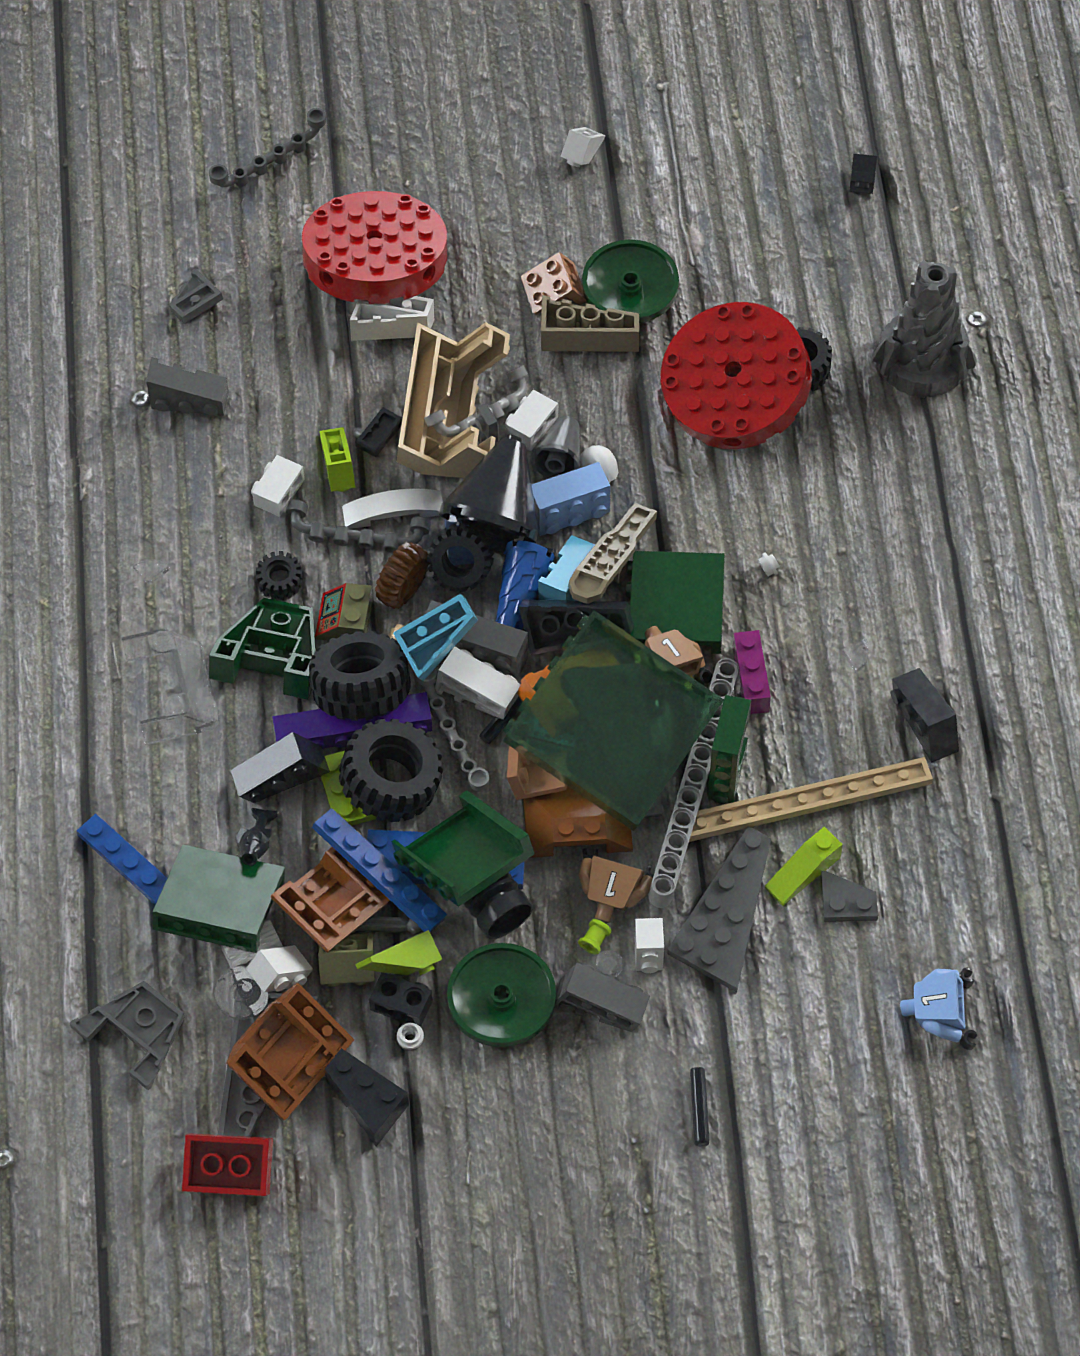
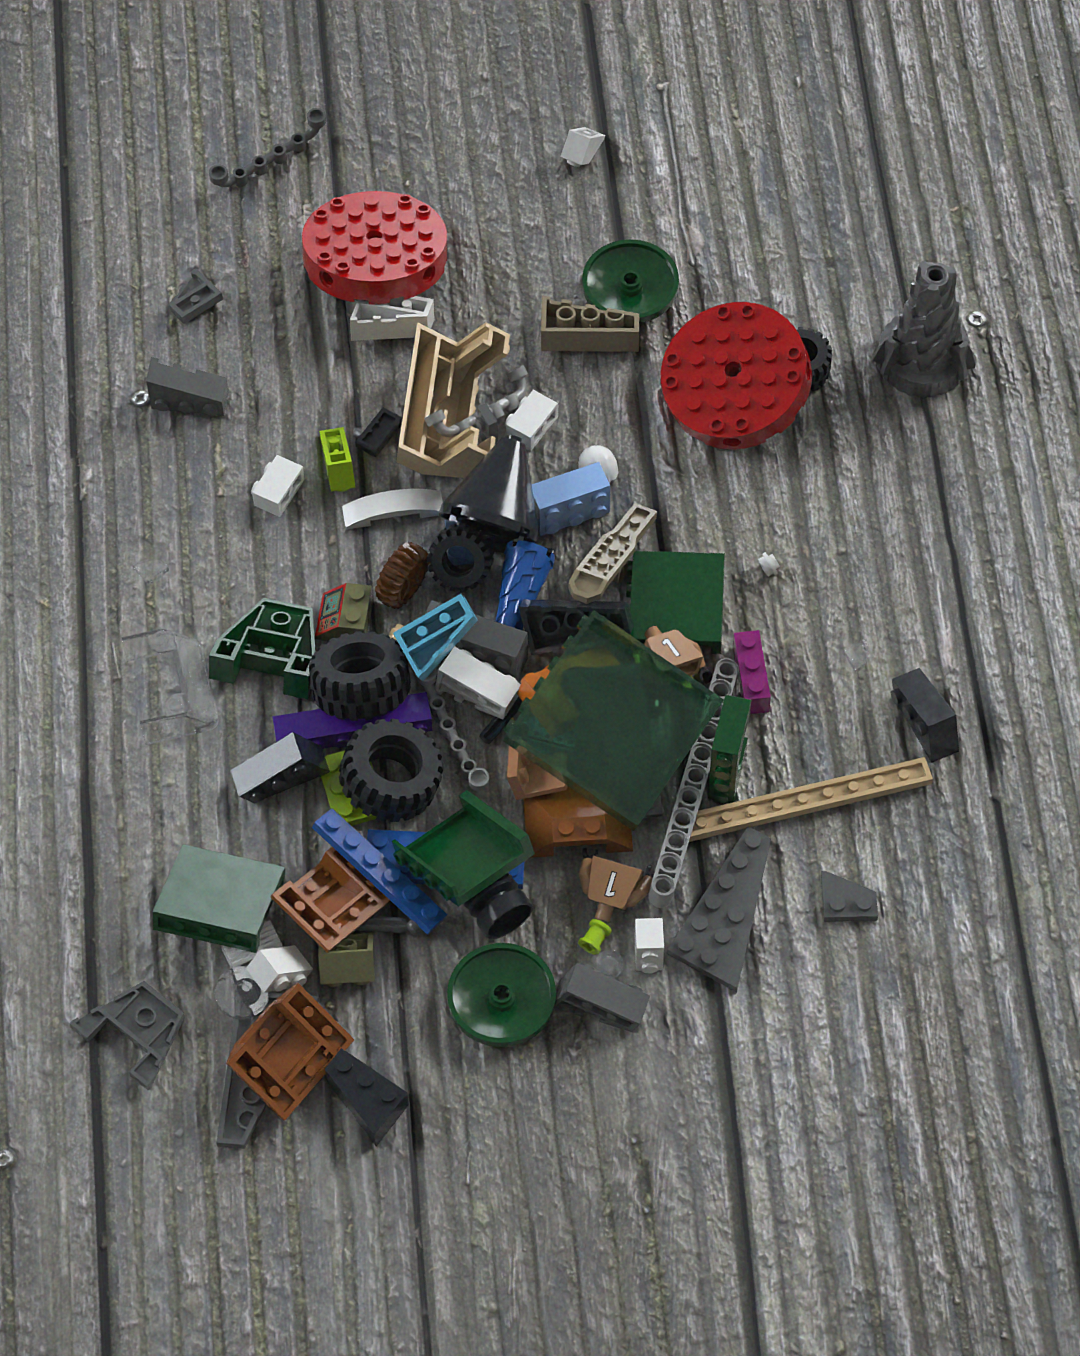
(123, 857): blue plate -> none
(227, 1164): red brick -> none
(255, 841): black animal -> none
(275, 563): black tyre -> none
(342, 534): dark grey bar -> none
(397, 1005): black brick -> none
(406, 957): lime slope -> none
(406, 1029): white plate -> none
(553, 278): nougat bracket -> none
(558, 449): dark grey cone -> none
(570, 556): medium azure wedge -> none
(699, 1106): black axle -> none
(805, 866): lime slope -> none
(863, 173): black brick -> none
(940, 1005): light blue torso -> none

